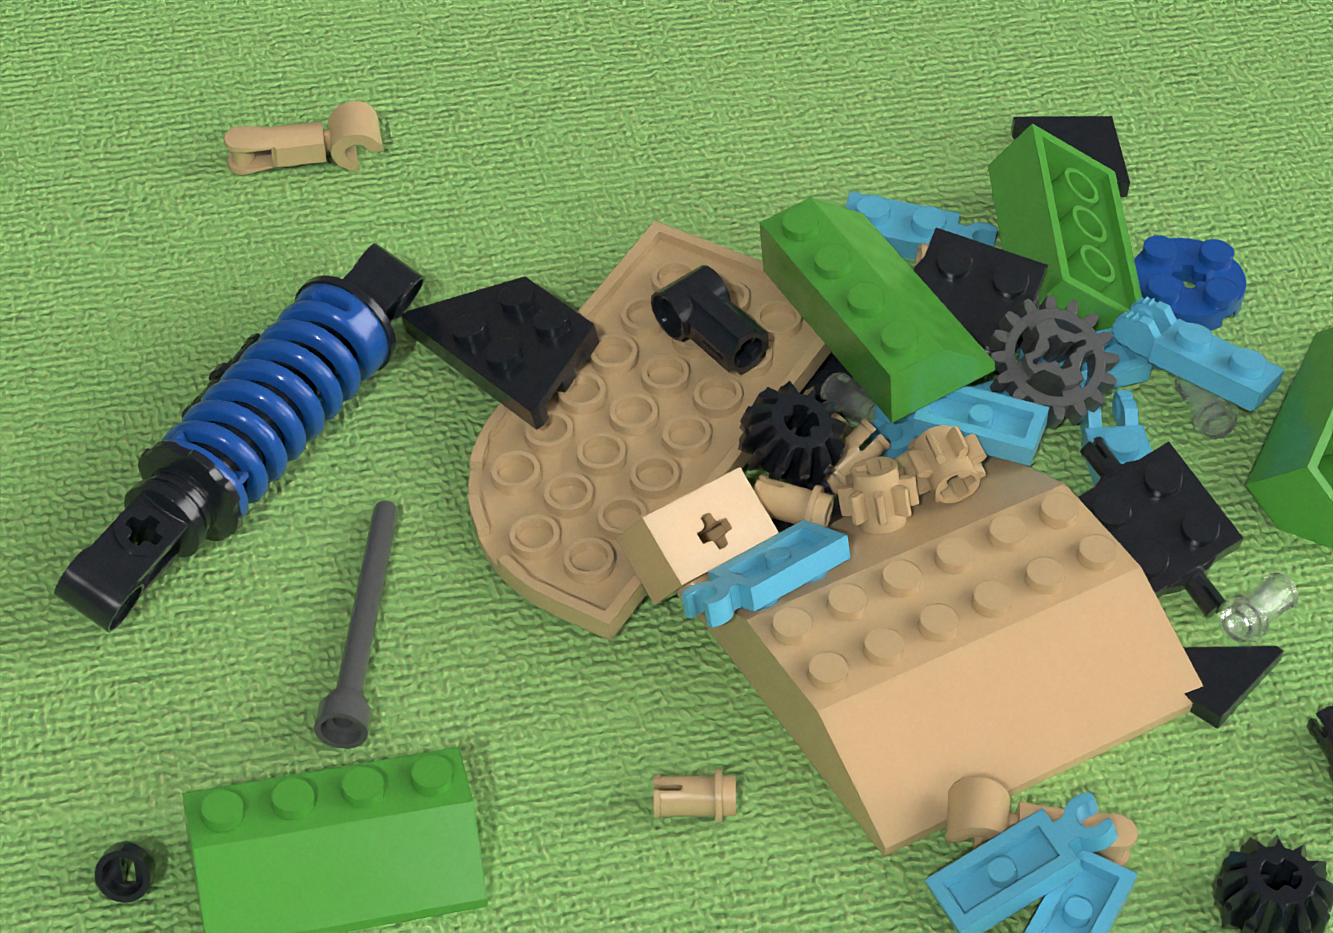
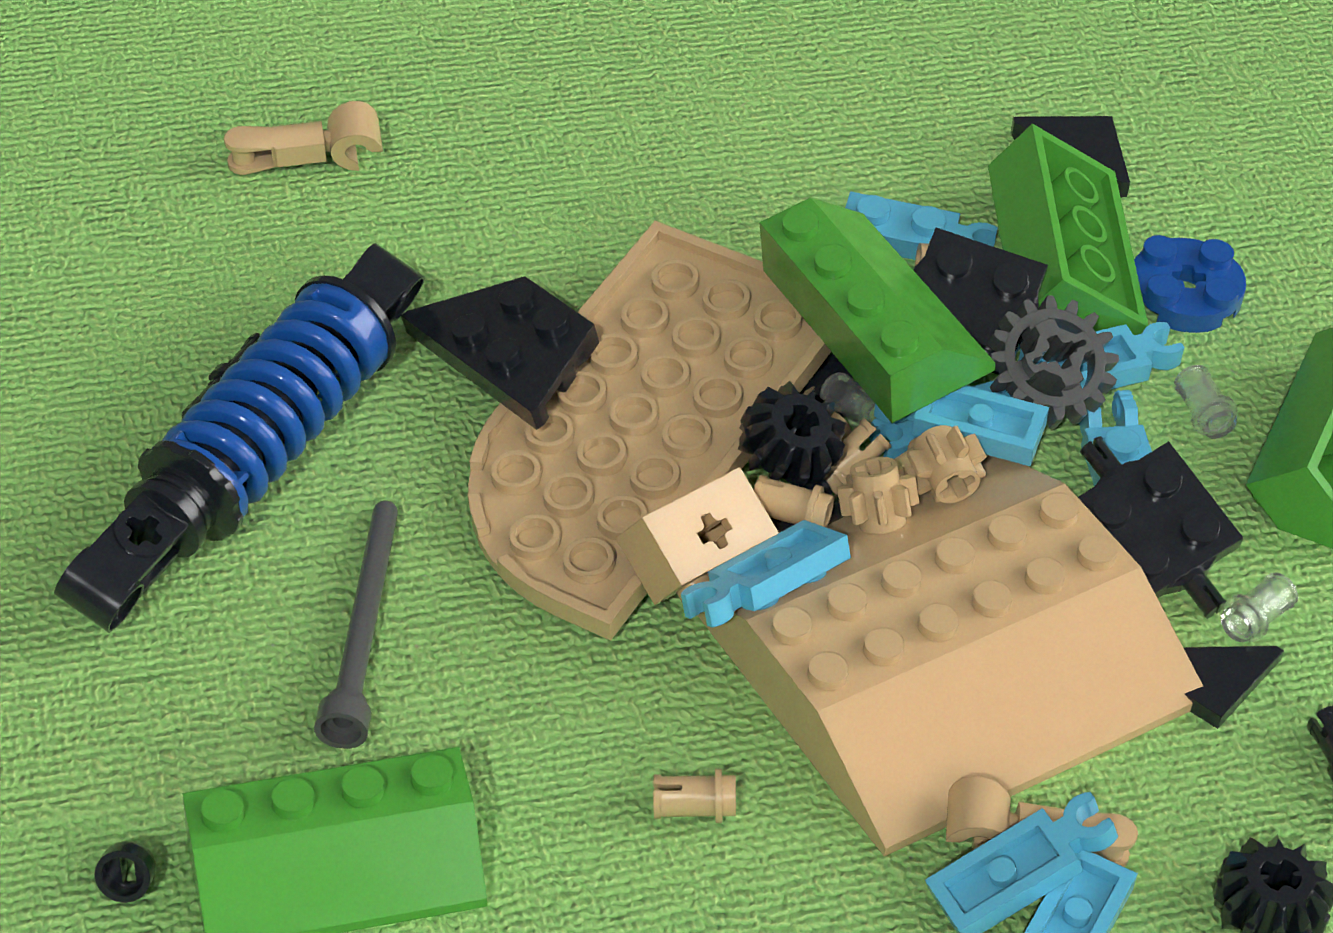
(703, 311): black piece -> none
(1197, 354): medium azure hinge -> none

